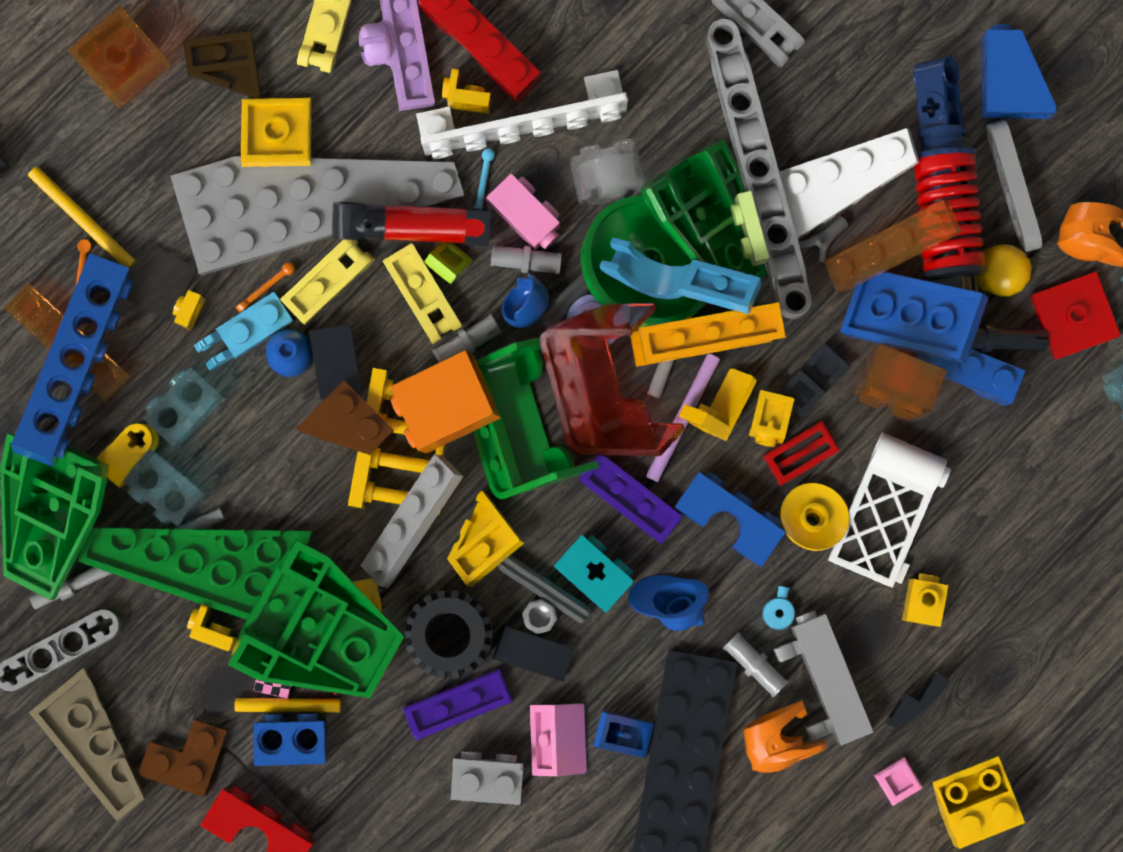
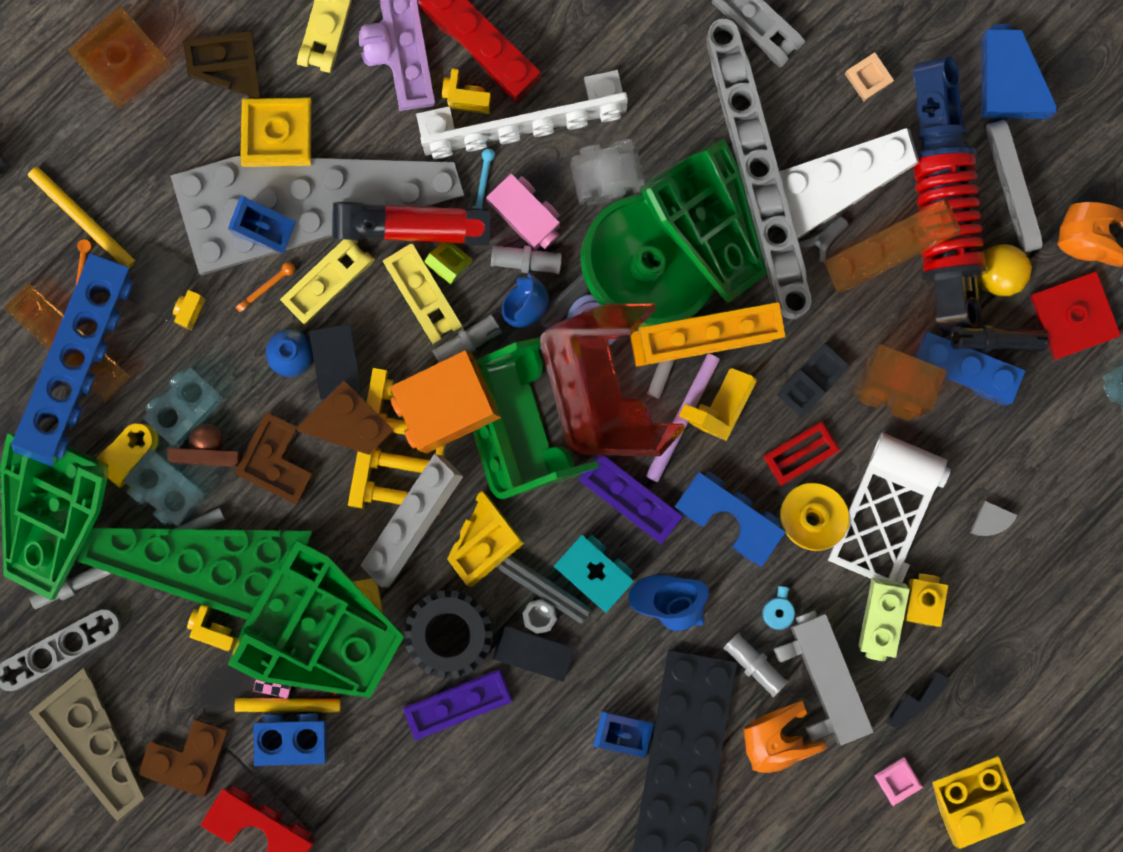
(205, 449): none -> copper tile
(247, 330): medium azure hinge -> none
(261, 225): none -> blue slope
(265, 464): none -> reddish brown plate
(487, 779): light grey bracket -> none
(558, 739): bright pink panel -> none
(695, 280): dark azure piece -> none
(745, 214): yellowish green plate -> none
(771, 418): yellow bracket -> none
(869, 77): none -> light nougat plate
(883, 619): none -> yellowish green brick
(915, 316): blue plate -> none
(992, 520): none -> light grey tile

